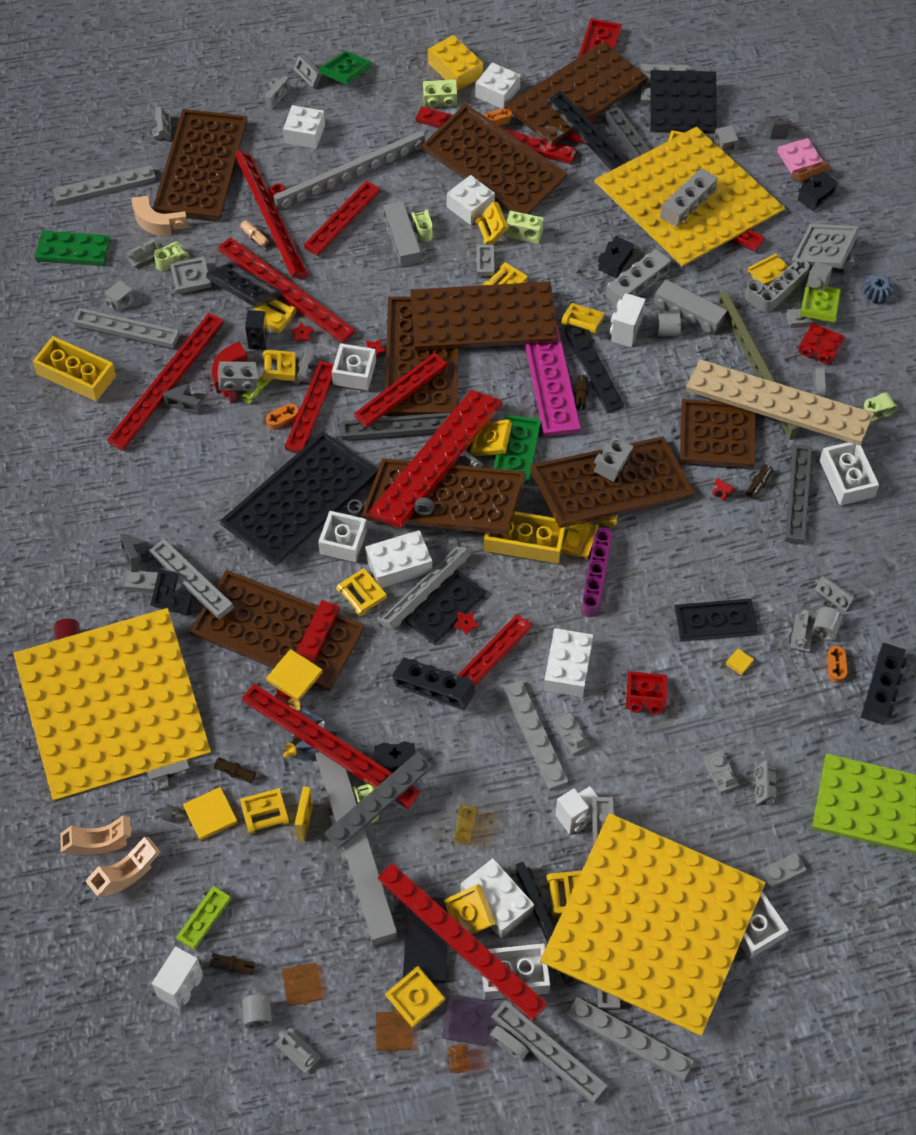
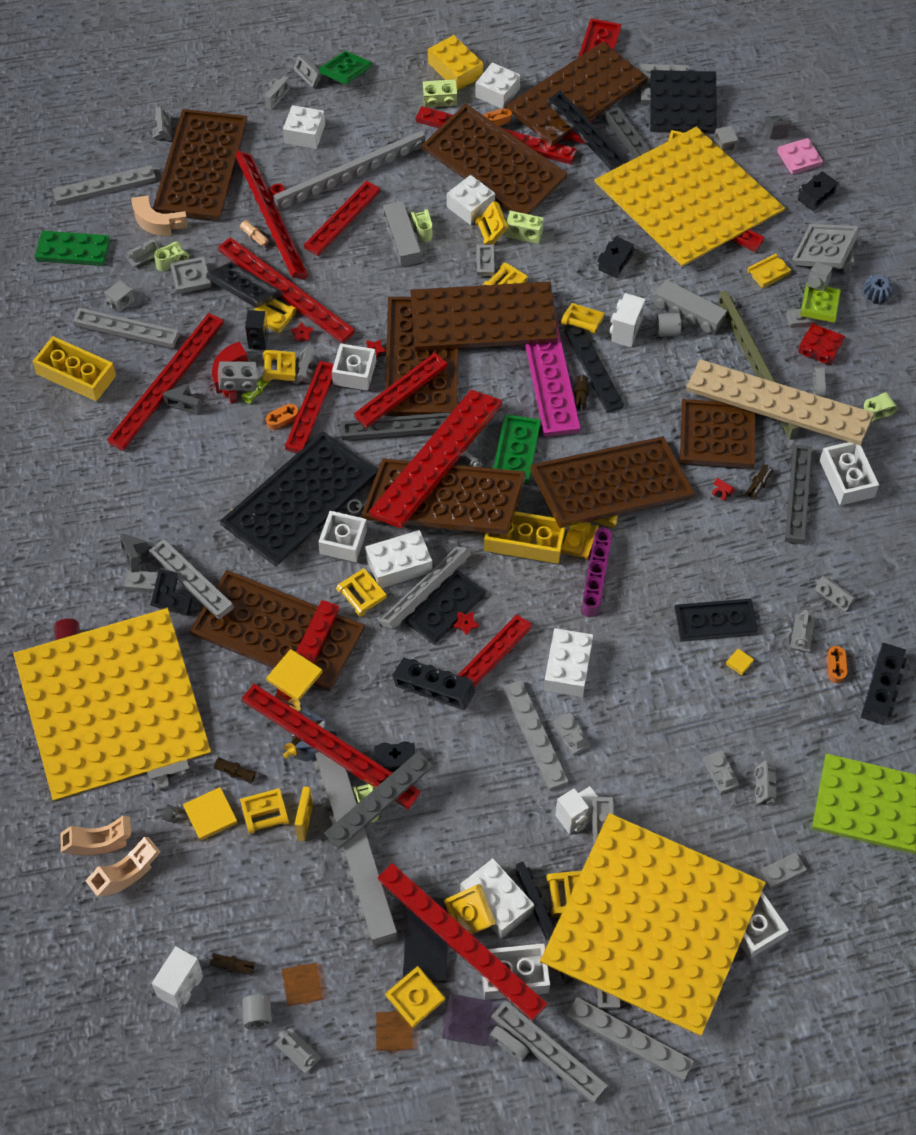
(203, 918): lime plate -> none
(424, 506): dark grey tile -> none
(458, 1058): clear orange wheel -> none
(465, 824): clear yellow leg -> none
(492, 439): yellow tile -> none
(613, 458): light grey brick -> none
(639, 276): light grey brick -> none
(646, 692): red plate -> none
(689, 197): light grey brick -> none
(769, 297): light grey beam -> none
(806, 173): dark orange plate -> none
(827, 623): light grey piece -> none

